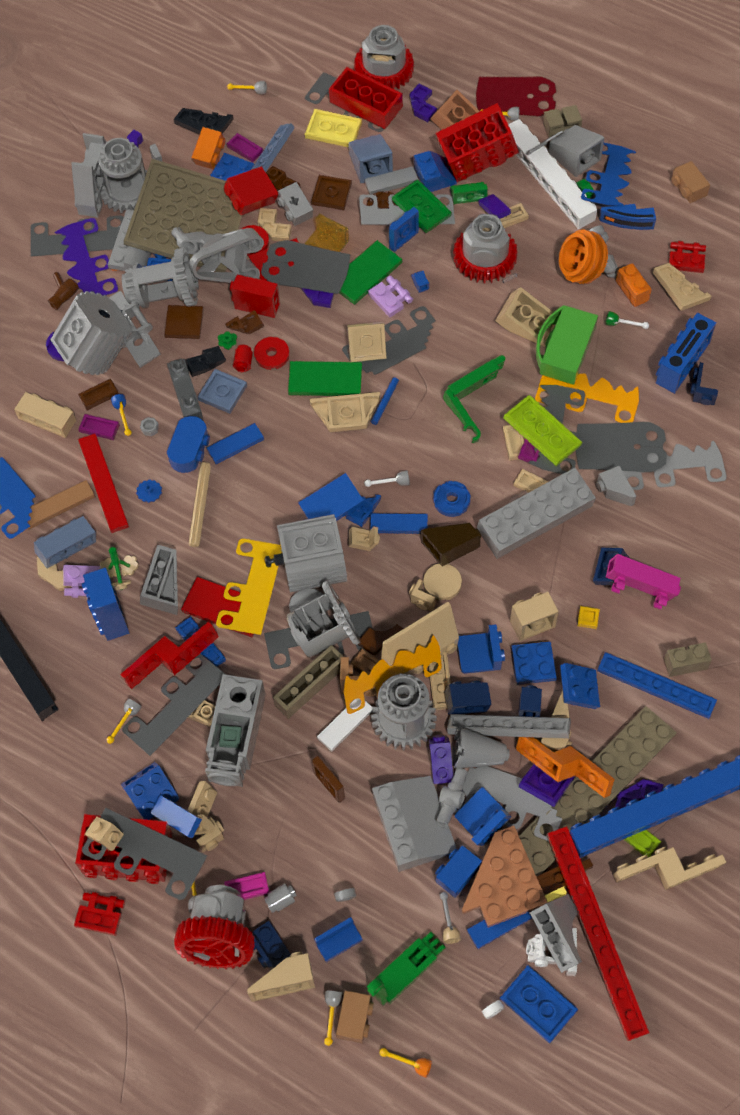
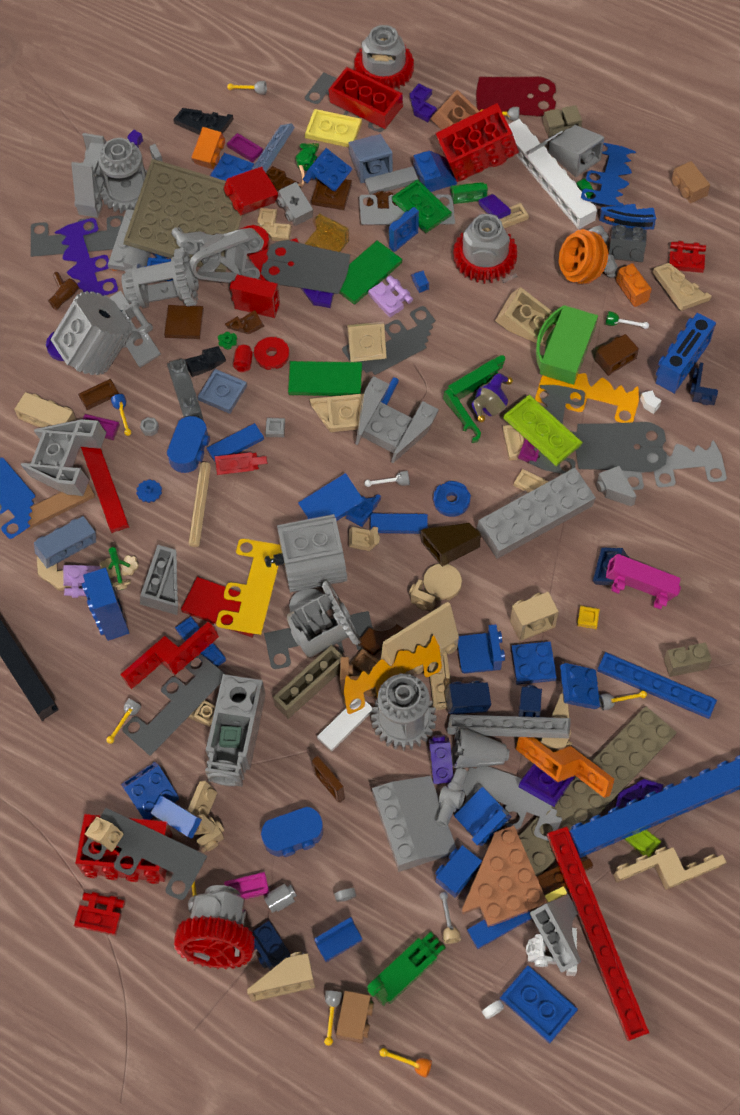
(58, 451): none -> light grey wedge
(238, 463): none -> red hinge
(275, 427): none -> light grey tile
(292, 832): none -> blue brick
(305, 158): none -> green animal
(329, 170): none -> blue bracket
(388, 426): none -> light grey wedge
(490, 397): none -> piece
(608, 701): none -> hinge
(616, 354): none -> reddish brown brick
(628, 243): none -> dark grey bracket
(650, 402): none -> white piece

